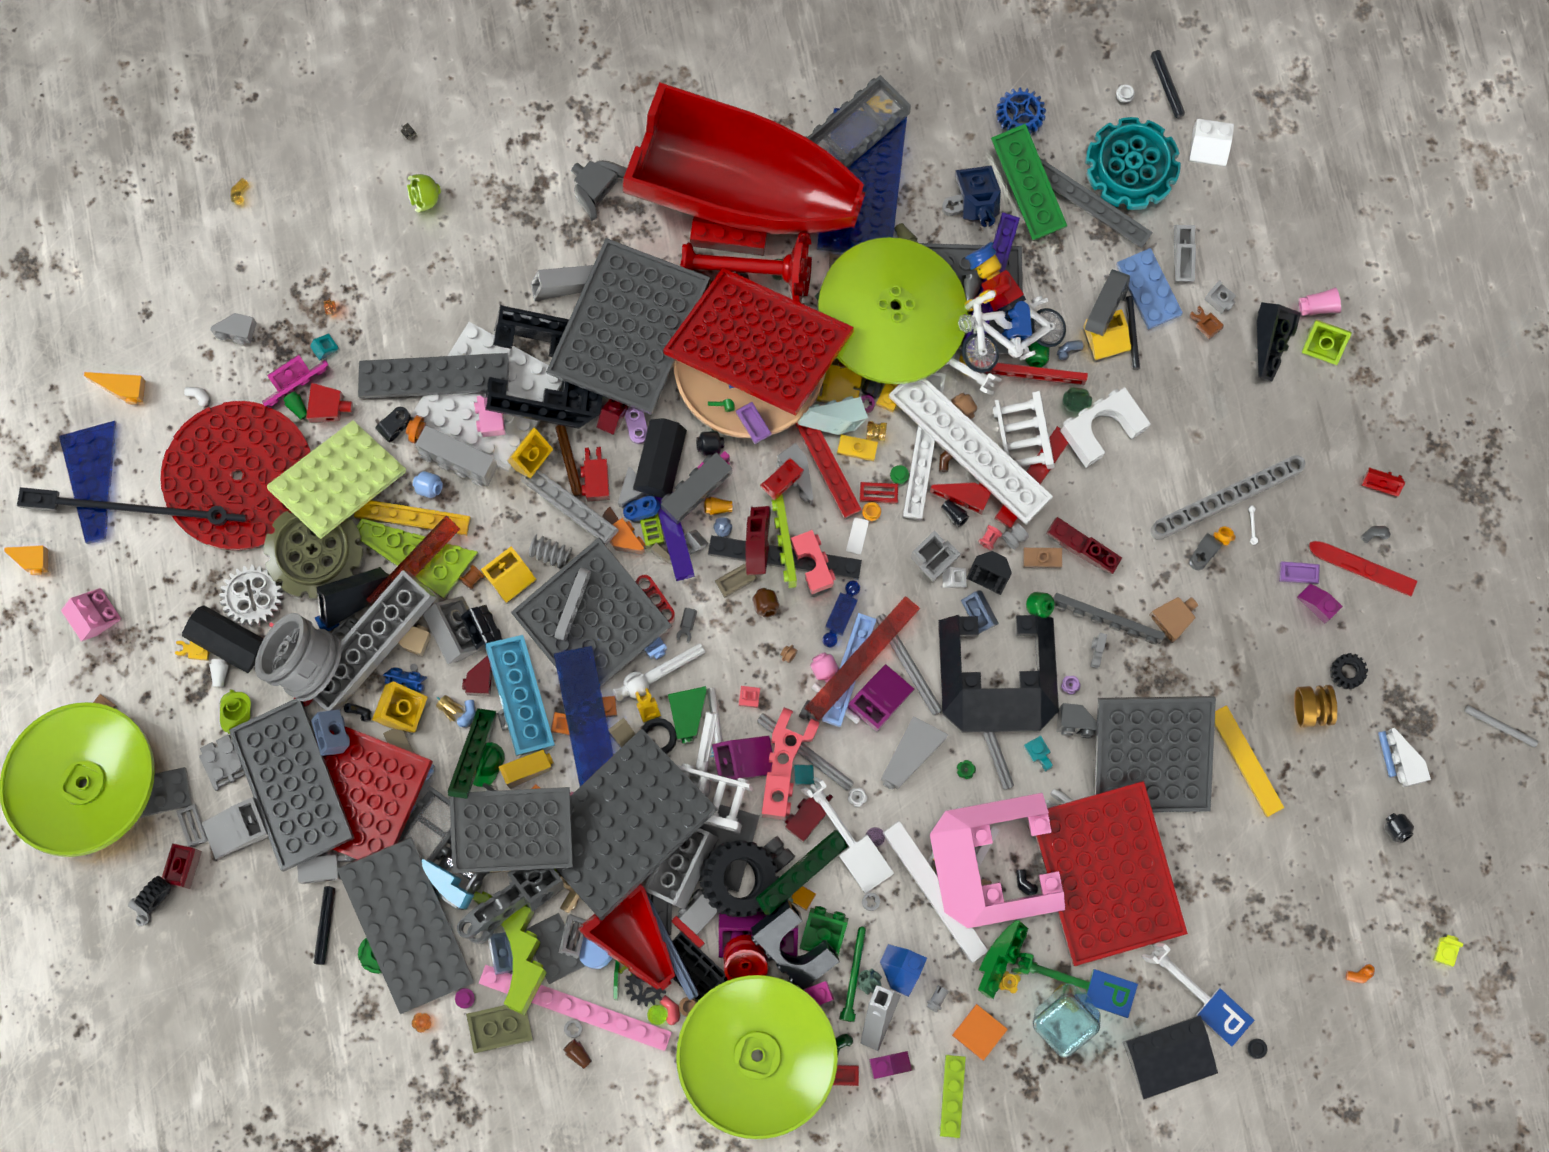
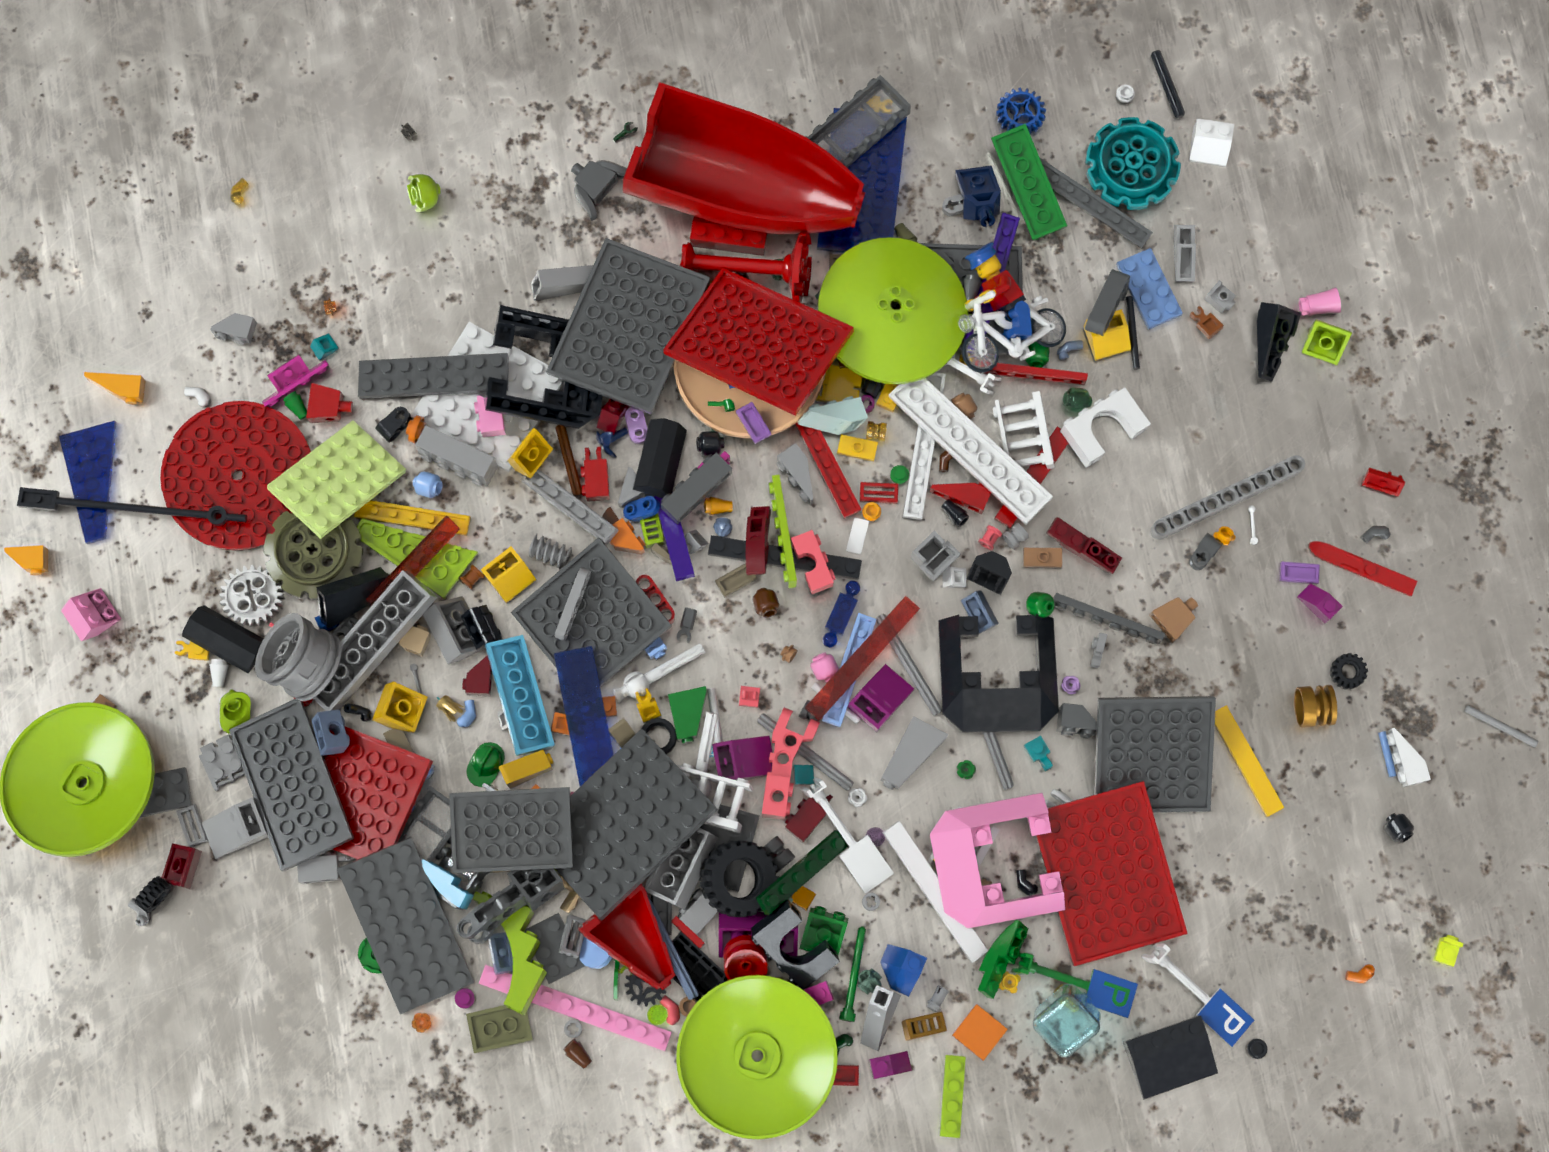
(324, 925): black axle -> none
(412, 679): blue hinge -> none
(472, 753): dark green plate -> none
(607, 438): none -> dark blue plant
(626, 130): none -> dark green hand
(782, 479): red hinge -> none
(906, 1024): none -> pearl gold slope

